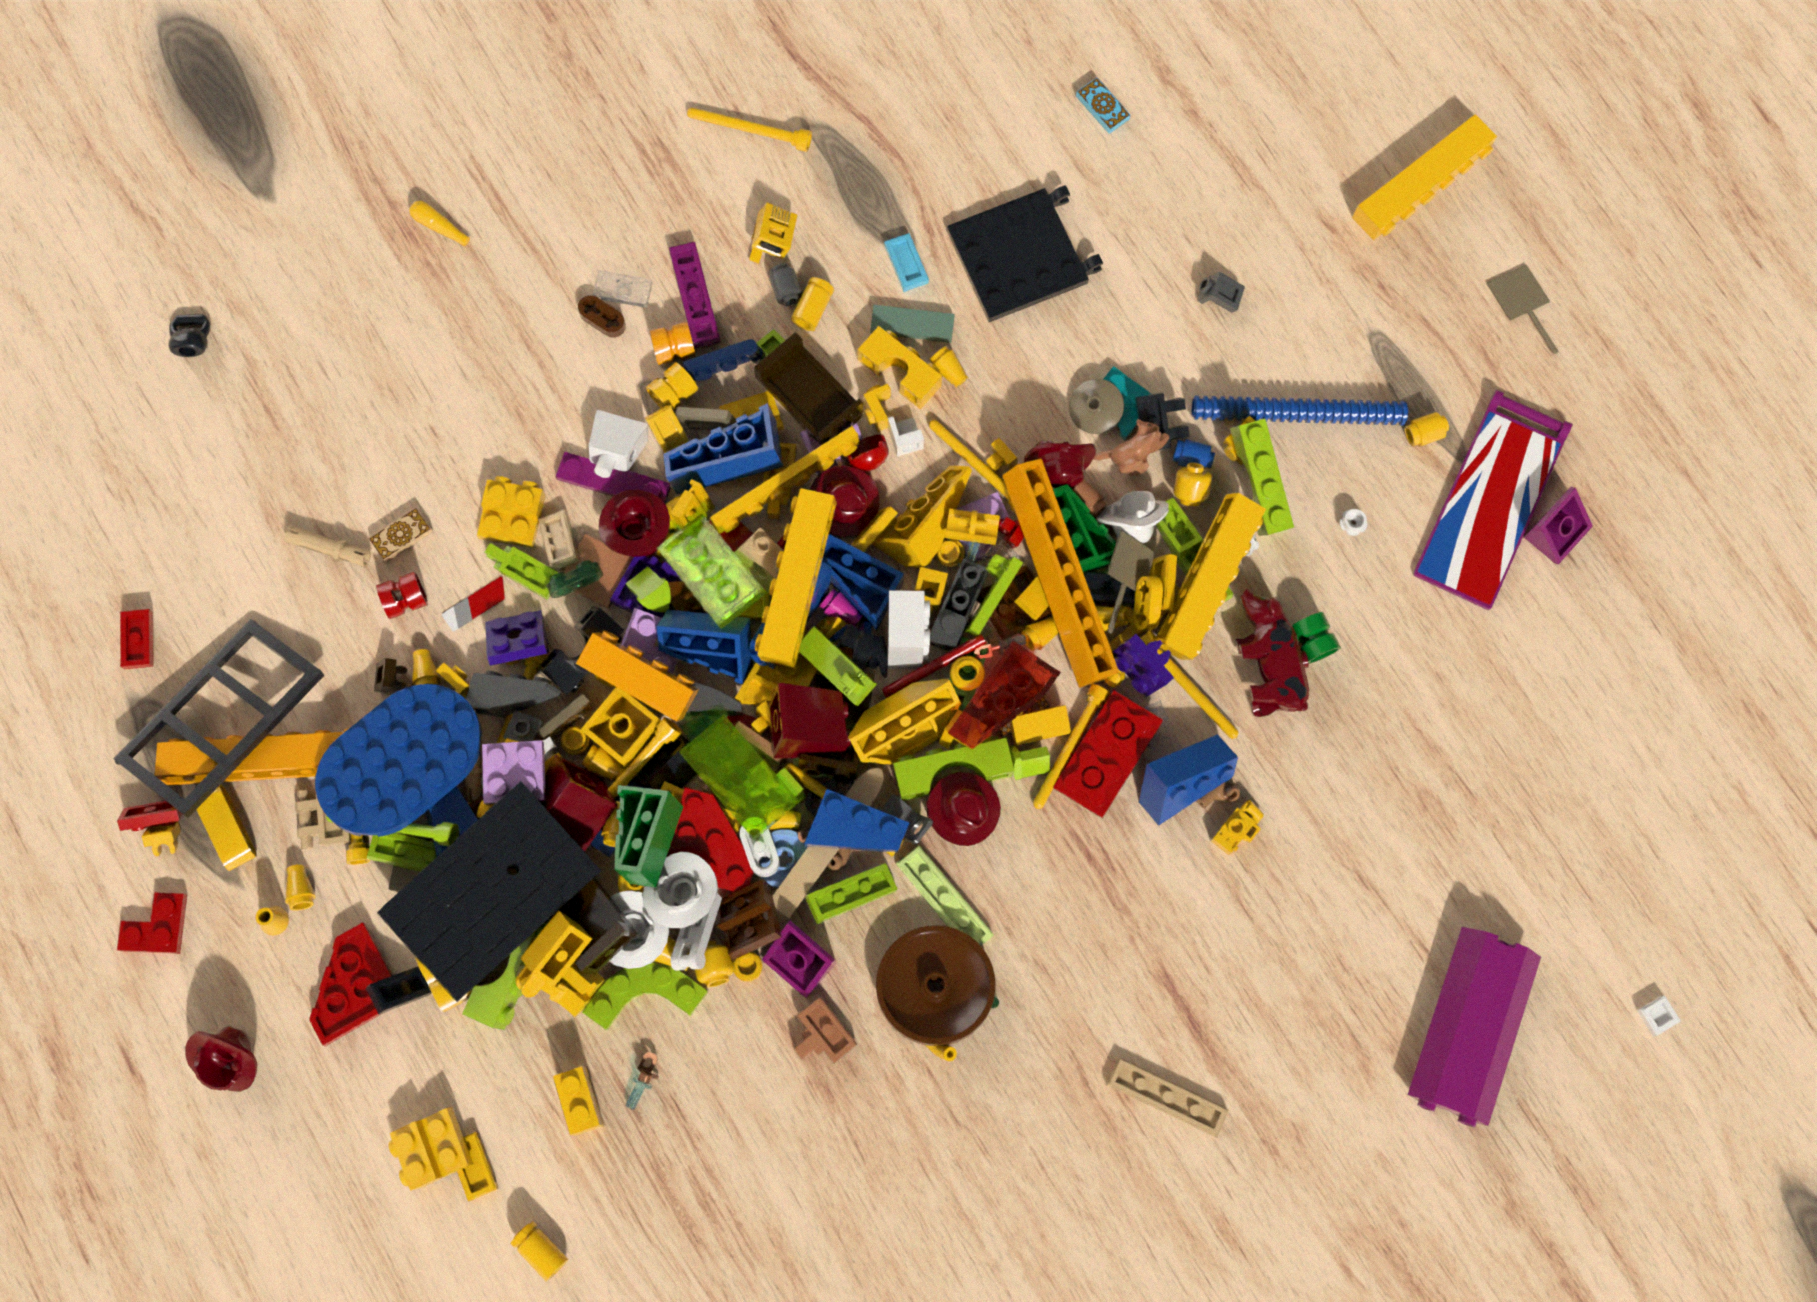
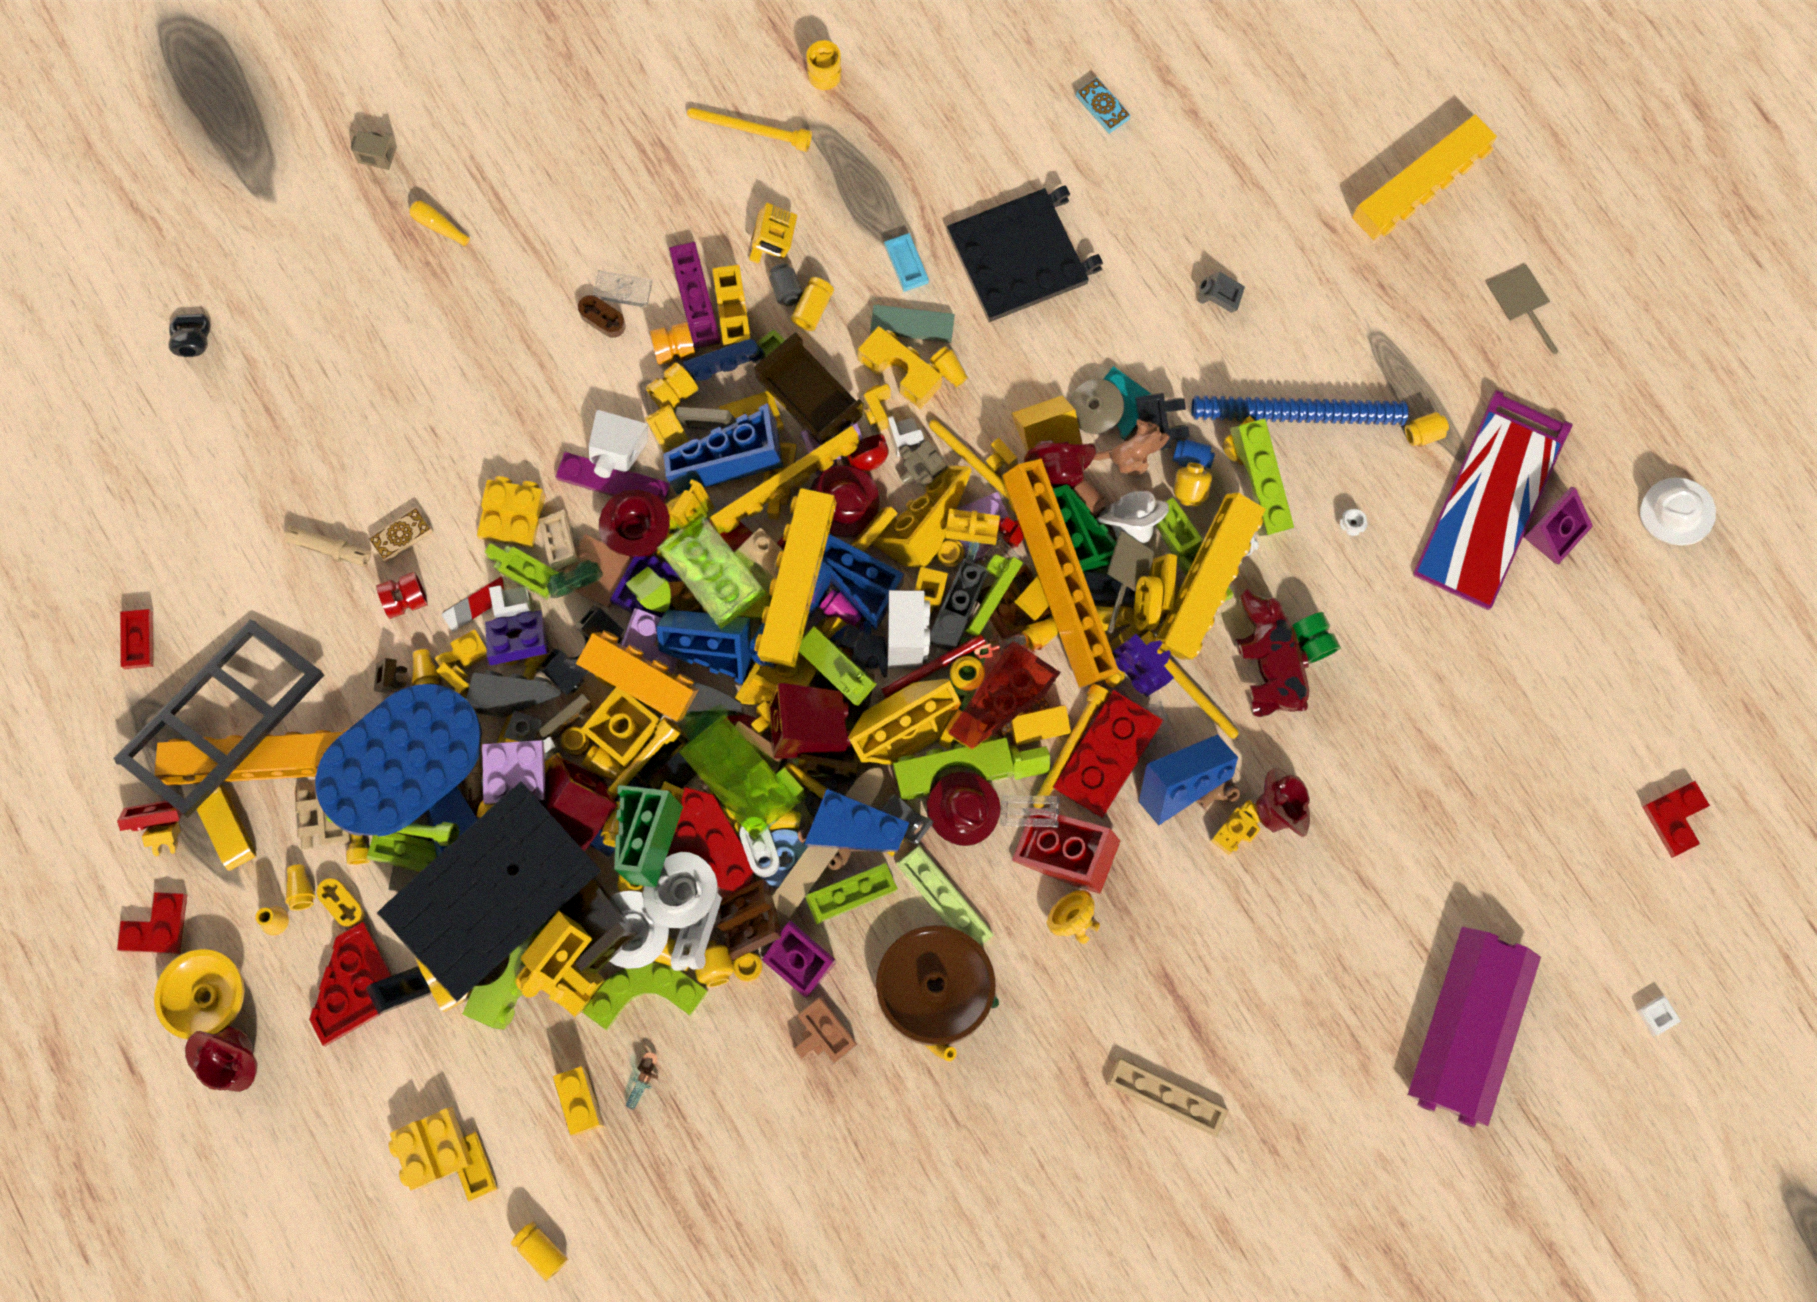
(182, 992): none -> yellow dish
(335, 907): none -> yellow beam
(374, 149): none -> dark tan brick
(466, 650): none -> yellow plate
(509, 602): none -> white panel
(731, 304): none -> yellow arch
(824, 65): none -> yellow wheel
(921, 464): none -> dark tan piece
(1047, 421): none -> yellow slope
(1053, 811): none -> clear tile
(1071, 853): none -> red slope
(1073, 916): none -> yellow hair
(1284, 803): none -> dark red hat
(1669, 817): none -> red plate
(1678, 511): none -> white hat

